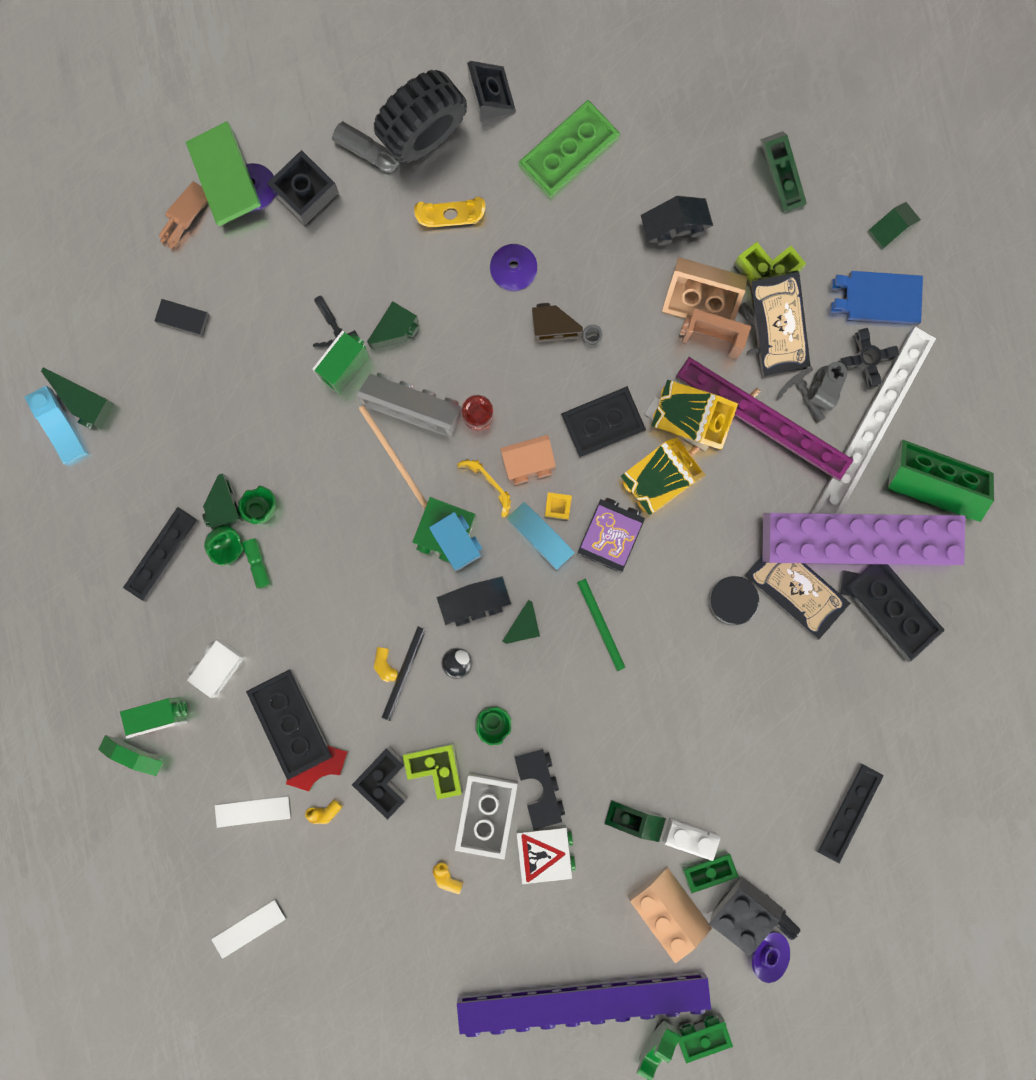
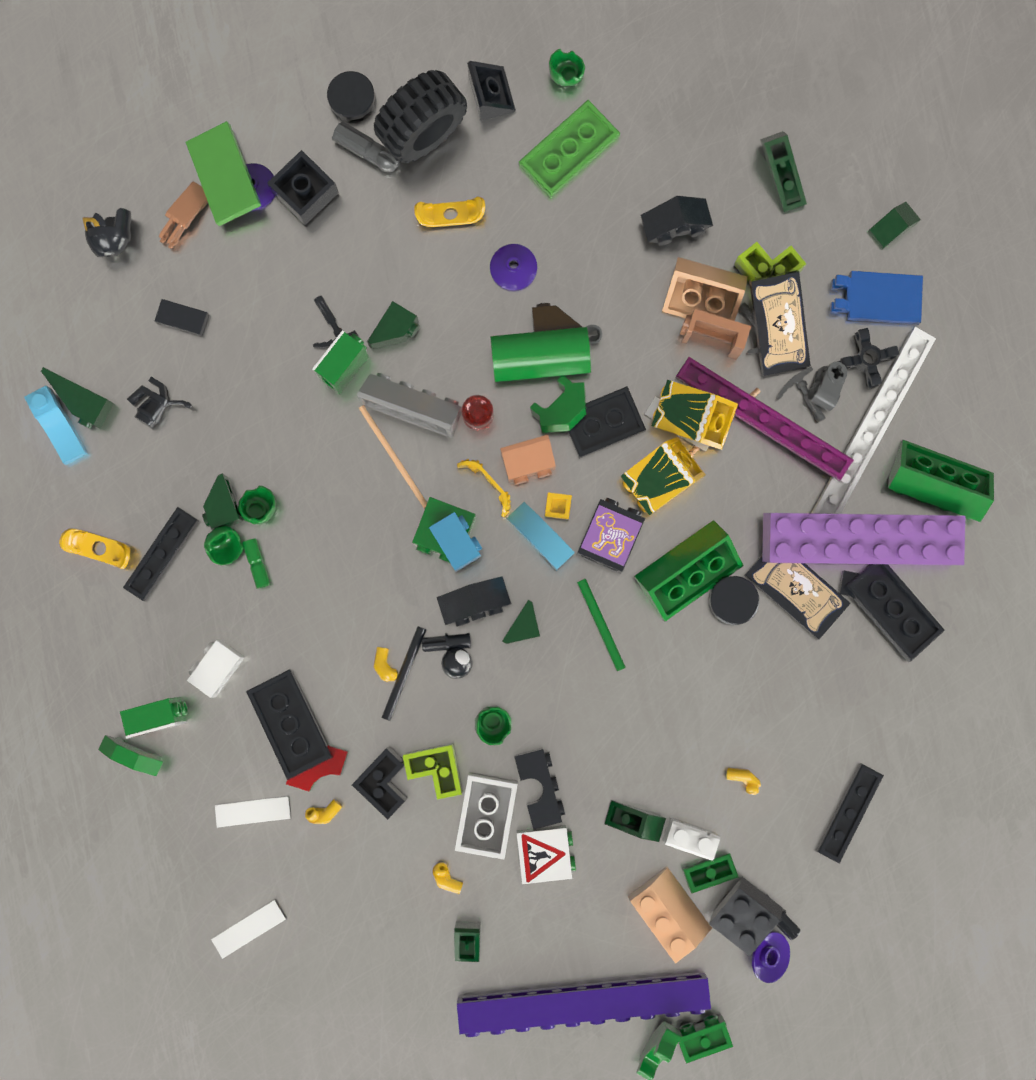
(82, 543): none -> yellow piece
(109, 235): none -> black helmet
(152, 409): none -> black piece
(351, 95): none -> black tile
(446, 642): none -> black axle
(467, 941): none -> dark green slope
(541, 354): none -> green brick
(565, 410): none -> green piece
(566, 68): none -> green hair
(689, 570): none -> green slope
(746, 777): none -> yellow arm

